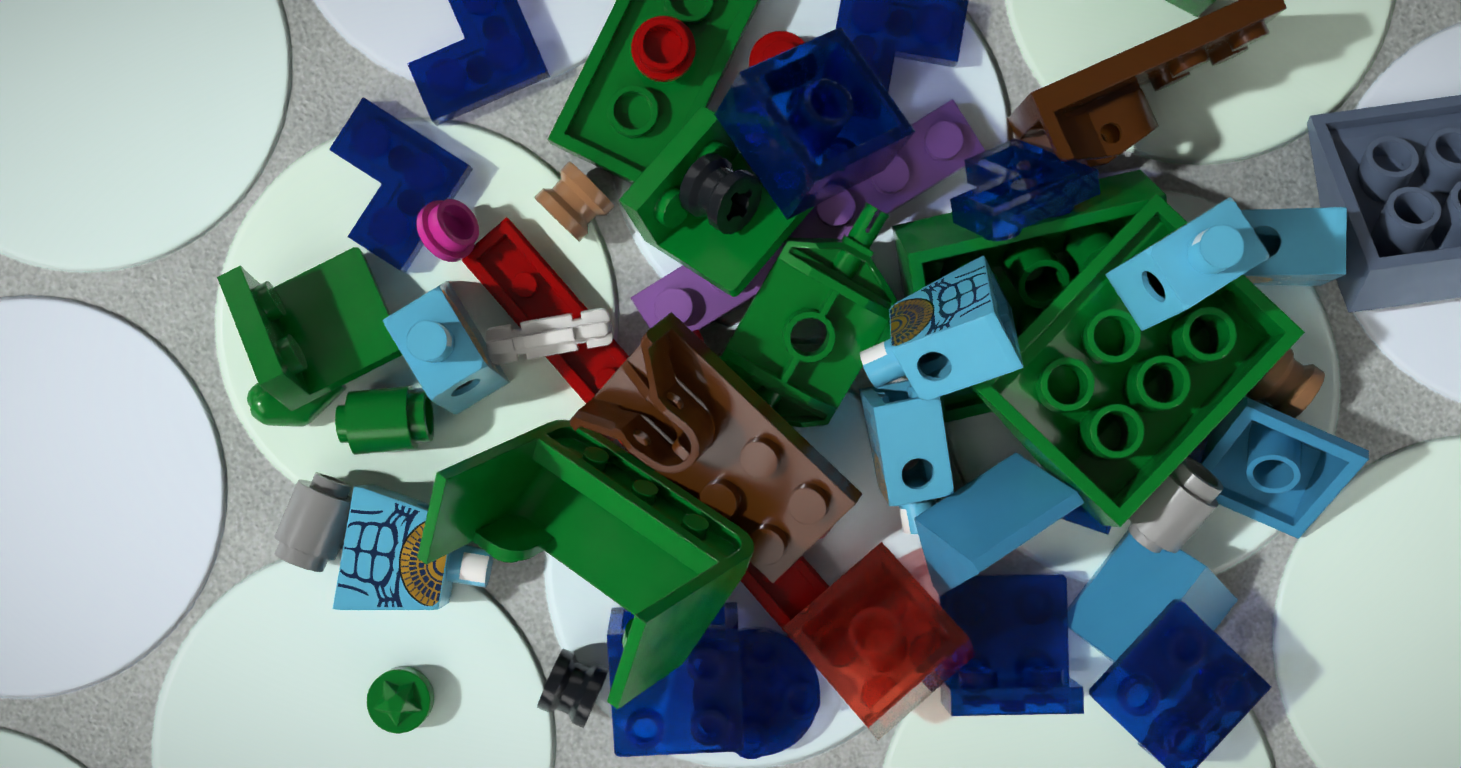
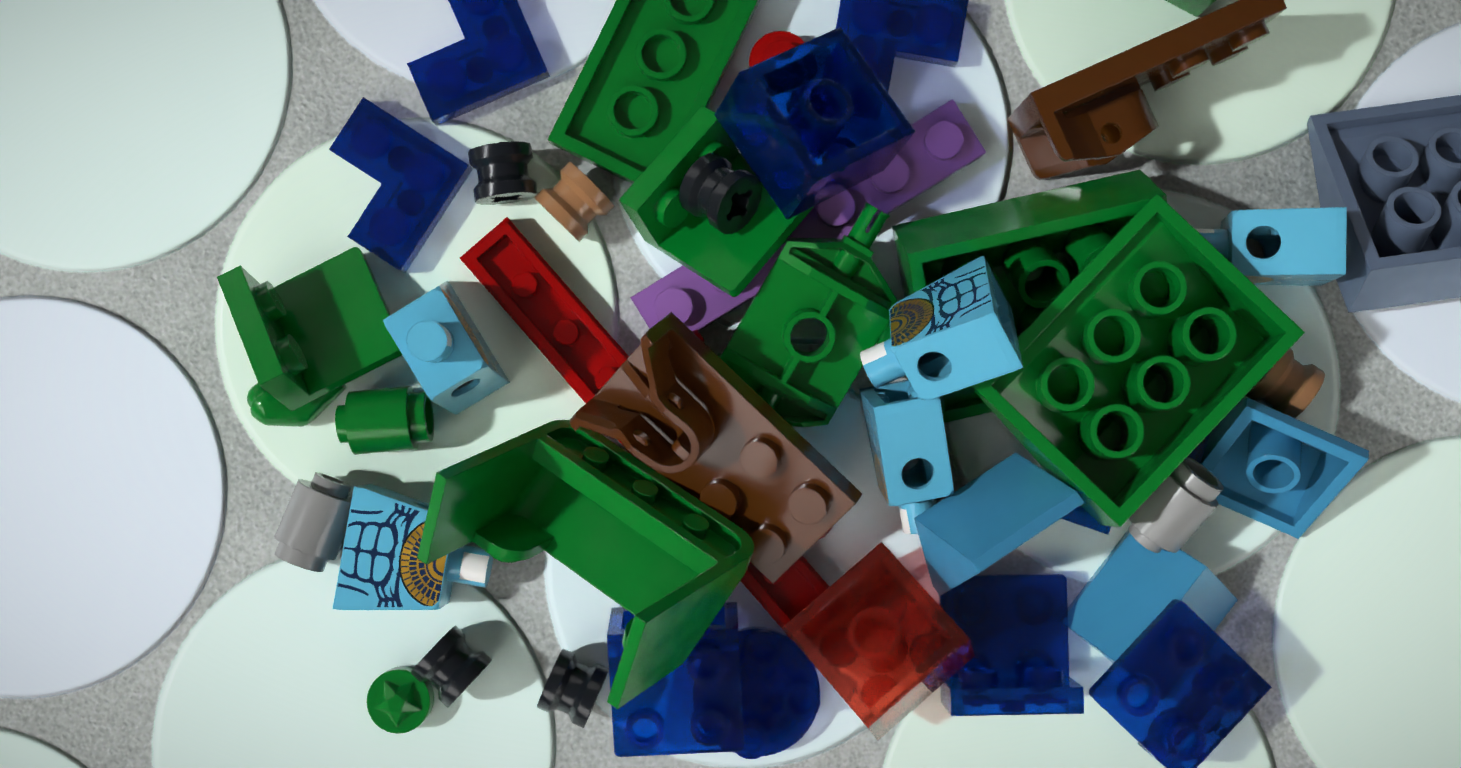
(448, 229): dark pink plate -> none
(451, 666): none -> black wheel
(502, 173): none -> black wheel
(549, 336): white axle -> none
(663, 48): red plate -> none
(1018, 188): clear blue plate -> none
(1188, 264): medium azure torso -> none

